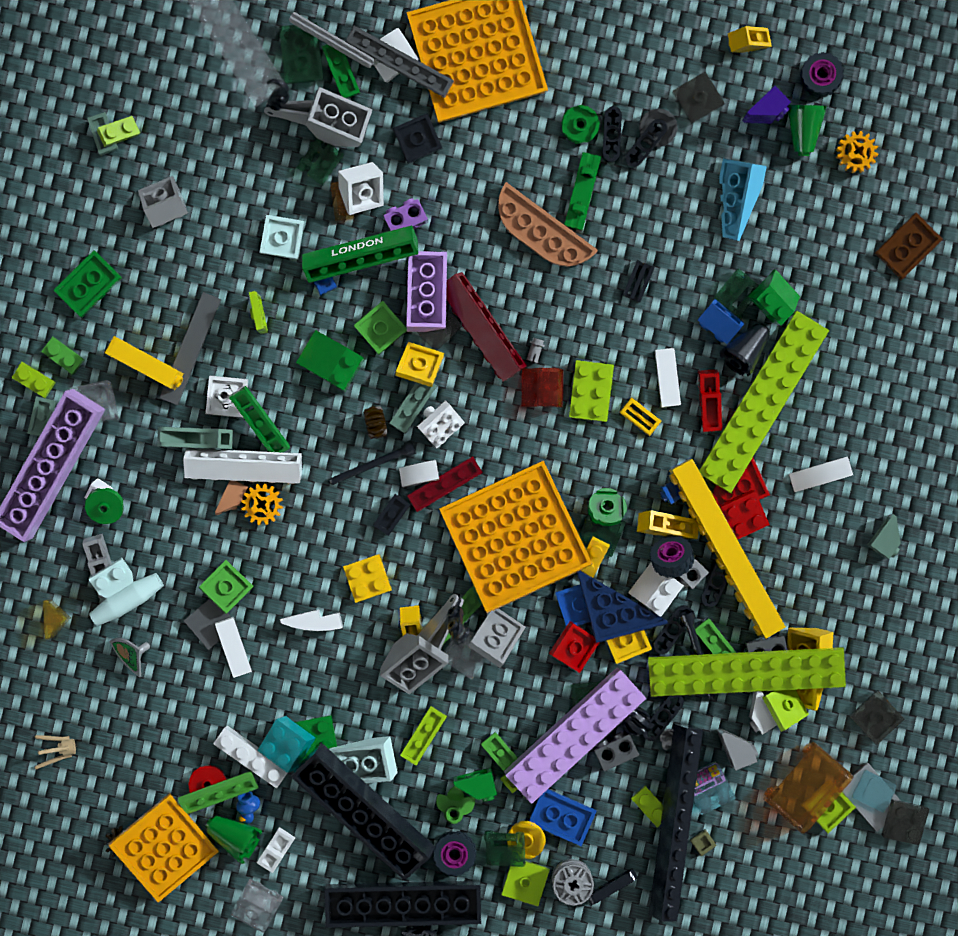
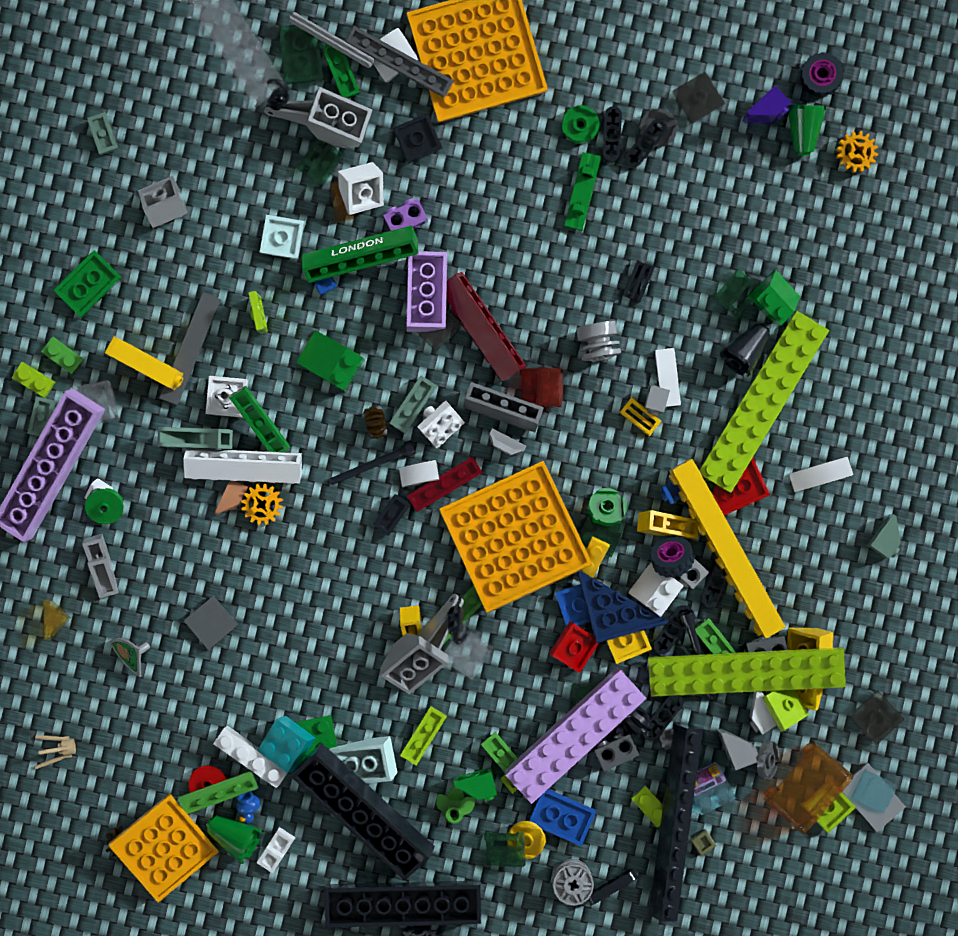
(118, 131): lime plate -> none
(120, 591): light aqua plate -> none
(225, 587): bright green plate -> none
(233, 647): white tile -> none
(257, 905): clear slope -> none
(314, 621): white slope -> none
(367, 578): yellow plate -> none
(380, 327): bright green plate -> none
(419, 364): yellow plate -> none
(450, 864): black wheel -> none
(496, 637): light grey plate -> none
(503, 407): none -> dark grey brick
(506, 443): none -> light grey slope
(526, 883): lime plate -> none
(535, 349): light grey pin -> none
(541, 230): nougat plate -> none
(591, 391): lime plate -> none
(598, 340): none -> light grey wheel
(656, 400): none -> light grey brick
(710, 400): red slope -> none
(720, 322): blue brick -> none
(740, 189): medium azure wedge -> none
(744, 514): red plate -> none
(749, 39): yellow slope -> none
(766, 759): none -> dark grey plate
(905, 822): clear smoke plate -> none
(908, 245): reddish brown tile -> none

